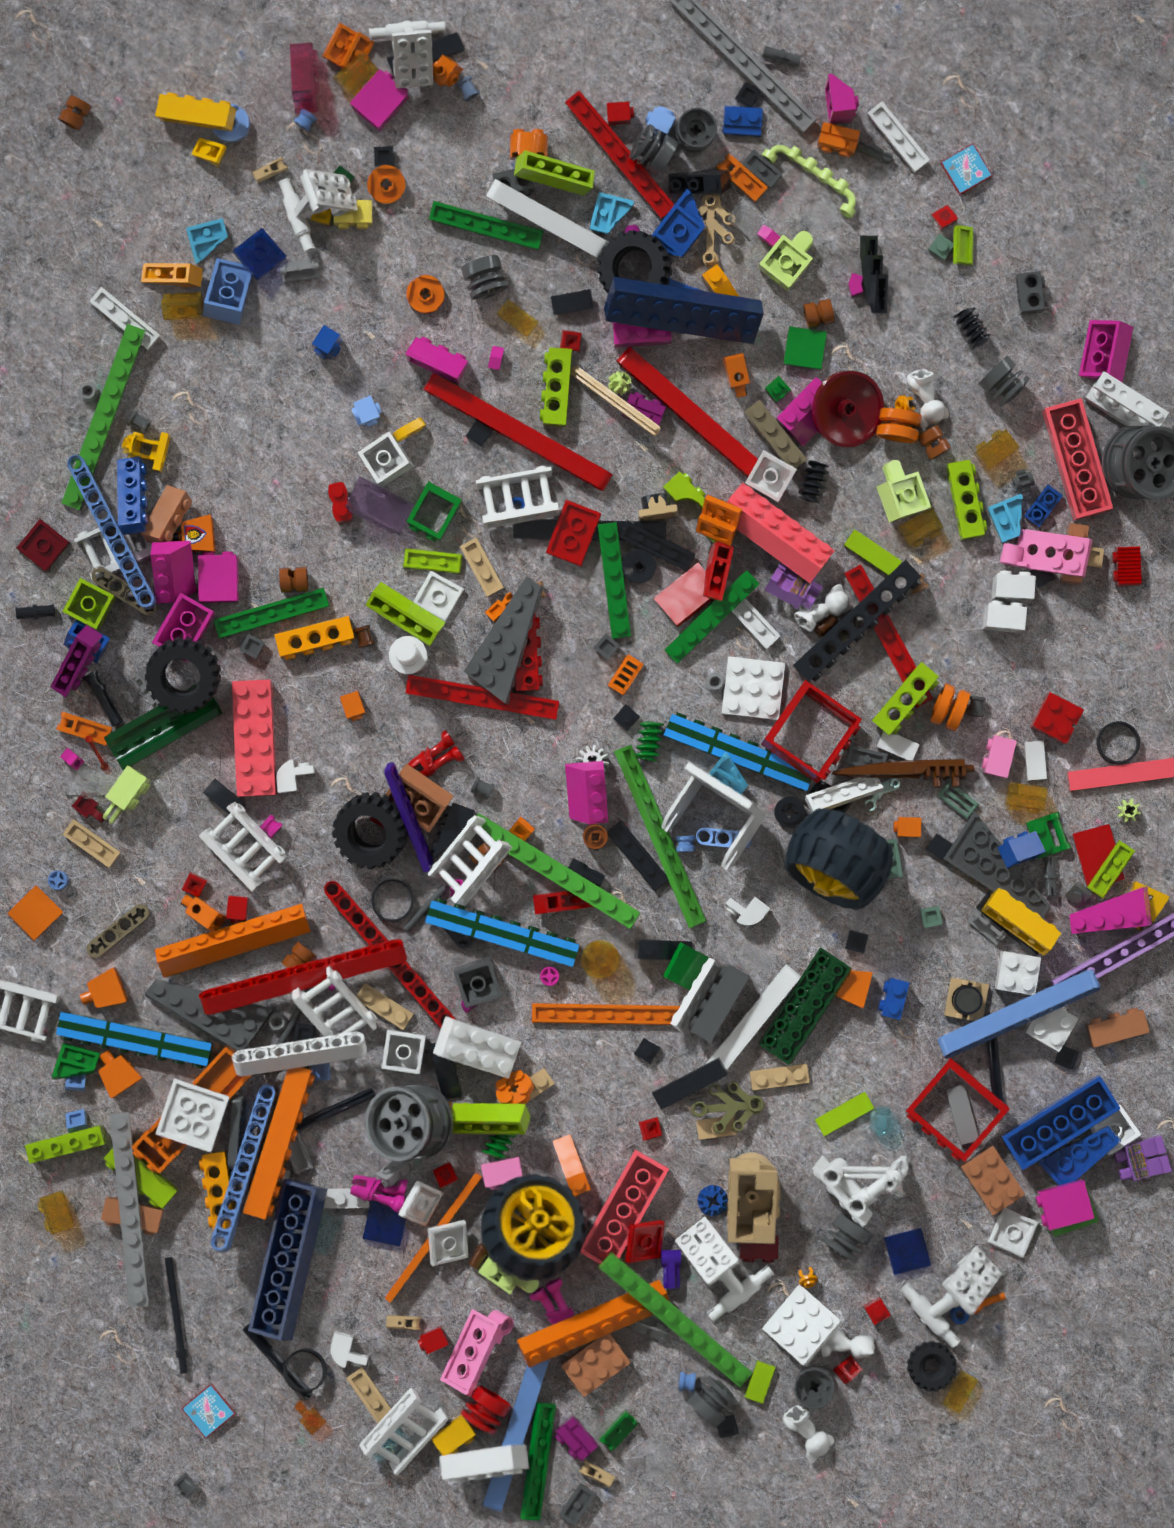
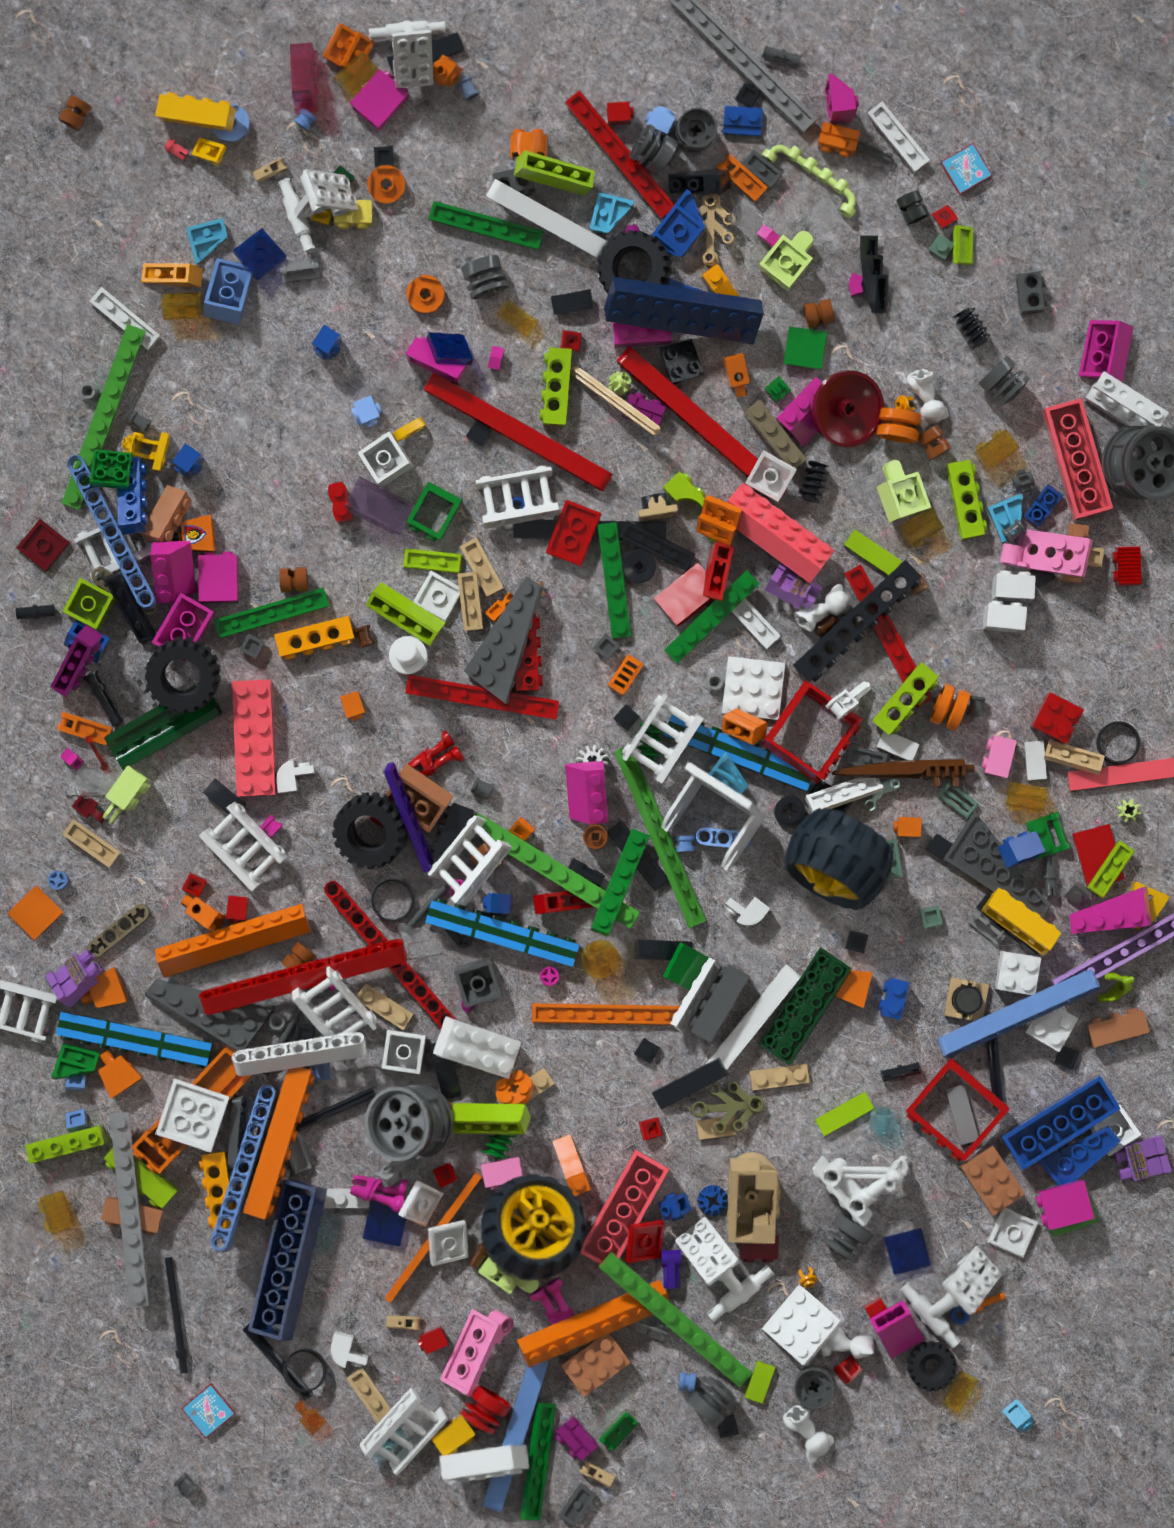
(74, 978): none -> medium lavender hips
(111, 469): none -> green tile
(129, 607): none -> black tile
(175, 149): none -> coral pin
(188, 461): none -> blue brick
(419, 942): none -> clear wing
(449, 348): none -> clear blue plate
(470, 601): none -> tan plate
(497, 903): none -> blue slope
(620, 882): none -> green plate
(674, 1206): none -> blue brick
(681, 361): none -> black hinge
(681, 738): none -> white fence
(744, 726): none -> orange brick
(847, 701): none -> white connector
(897, 1329): none -> dark pink brick
(900, 1072): none -> black pin
(912, 207): none -> pearl dark grey wheel
(1019, 1416): none -> medium azure bracket
(1020, 530): none -> dark grey bush
(1074, 757): none -> tan plate
(1121, 987): none -> lime helmet

